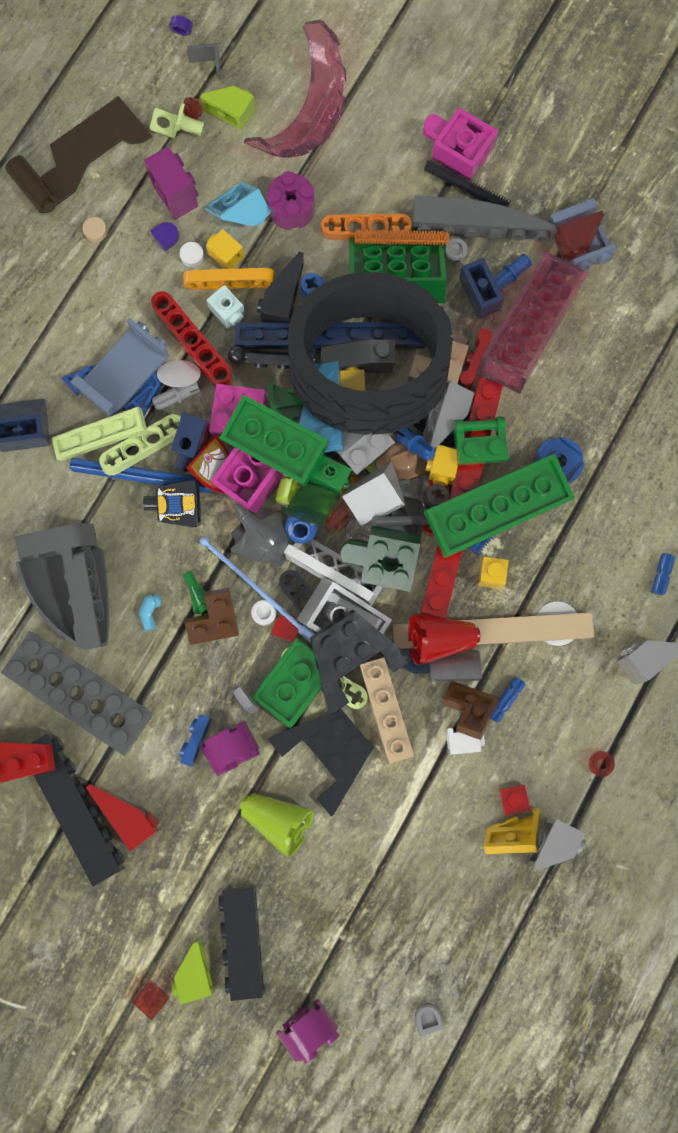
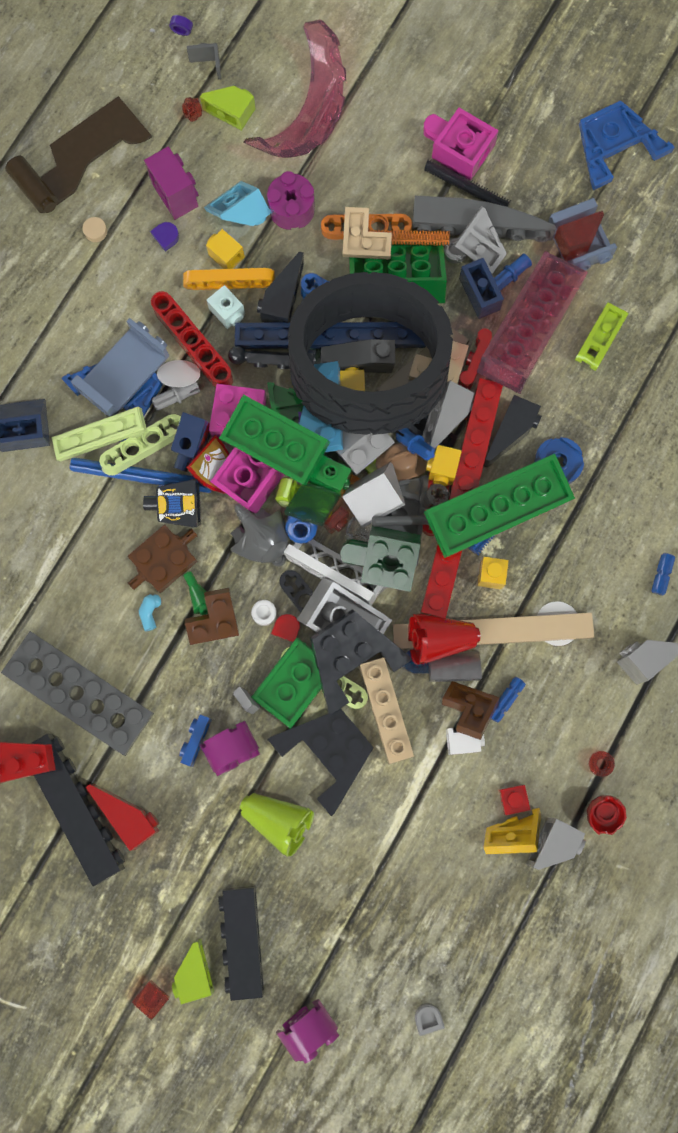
(67, 582): dark grey panel -> none
(162, 559): none -> reddish brown plate
(176, 123): yellowish green bracket -> none
(191, 254): white tile -> none
(303, 630): light blue piece -> none
(360, 242): none -> tan plate
(481, 449): green plate -> none
(482, 240): none -> light grey wing
(516, 425): none -> black slope
(602, 335): none -> lime plate
(606, 814): none -> red hair
(612, 132): none -> blue wing

